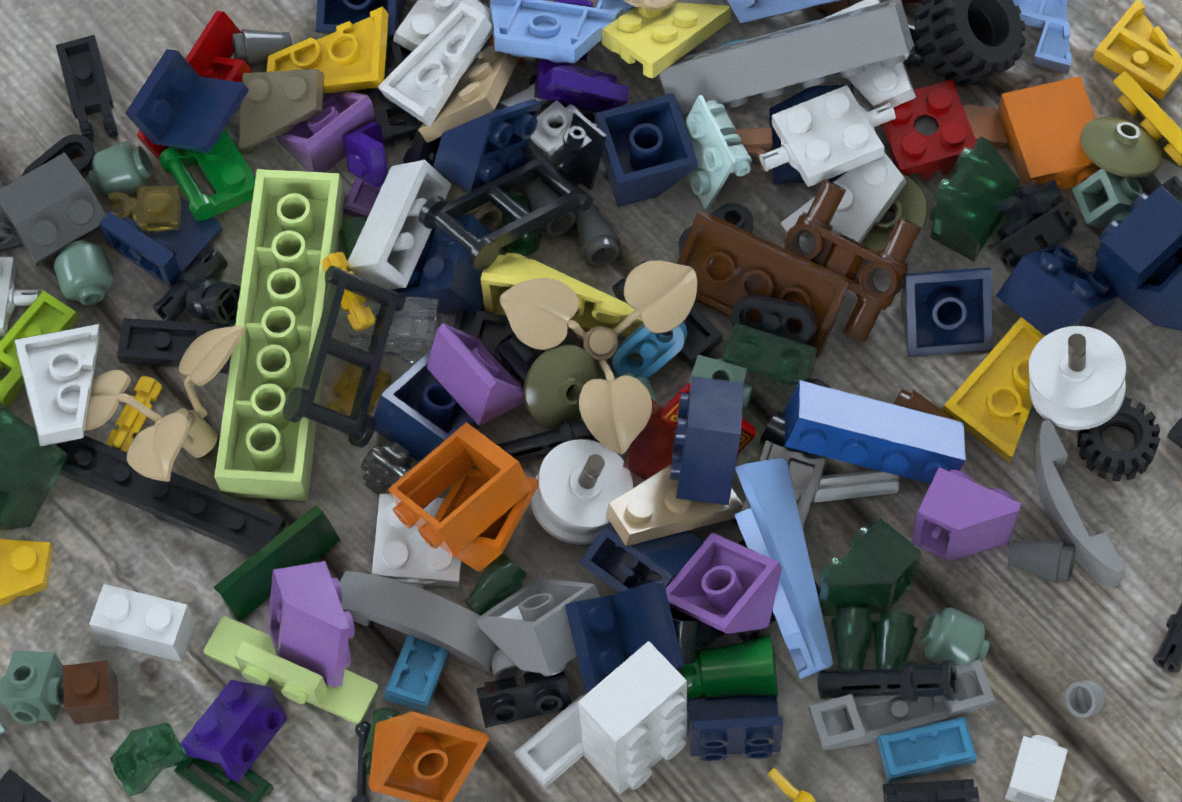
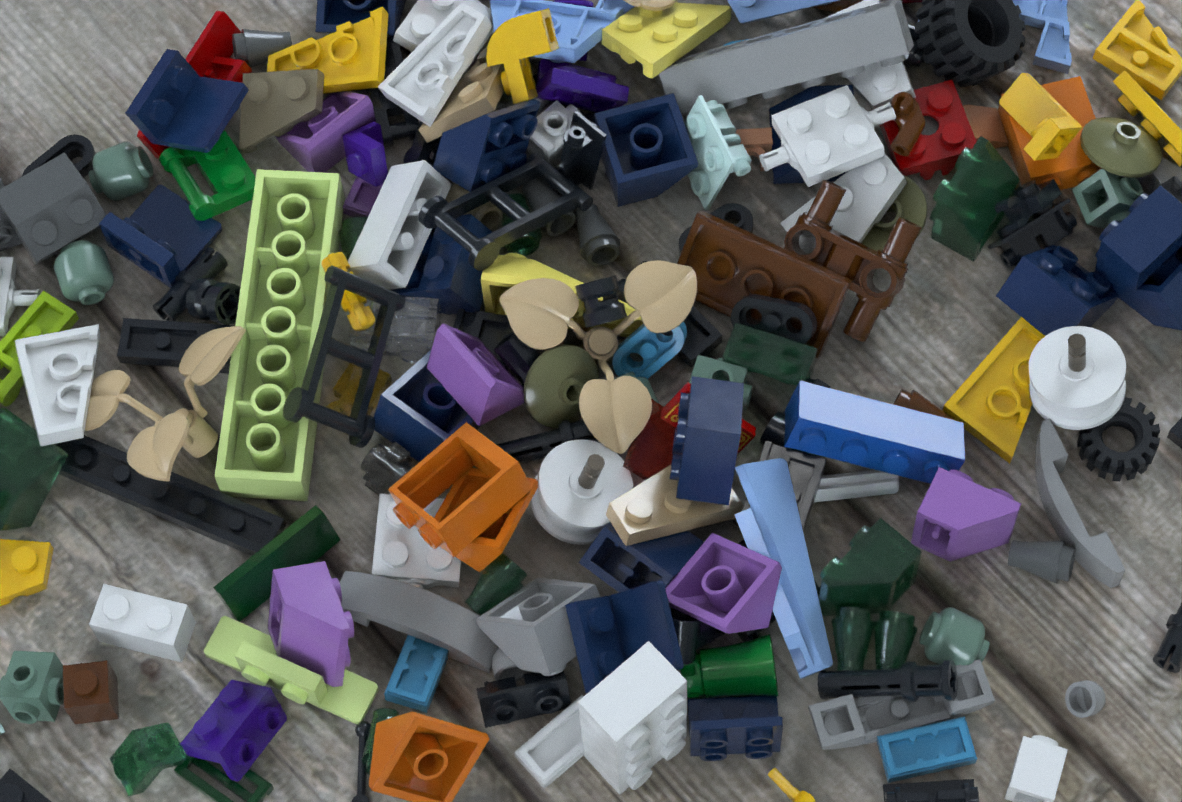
(87, 84): black hinge -> none
(131, 420): yellow axle -> none
(152, 208): clear yellow plate -> none
(514, 43): none -> yellow brick
(603, 311): none -> black wheel
(909, 121): none -> reddish brown arm
(947, 311): dark blue slope -> none
(1040, 116): none -> yellow bracket

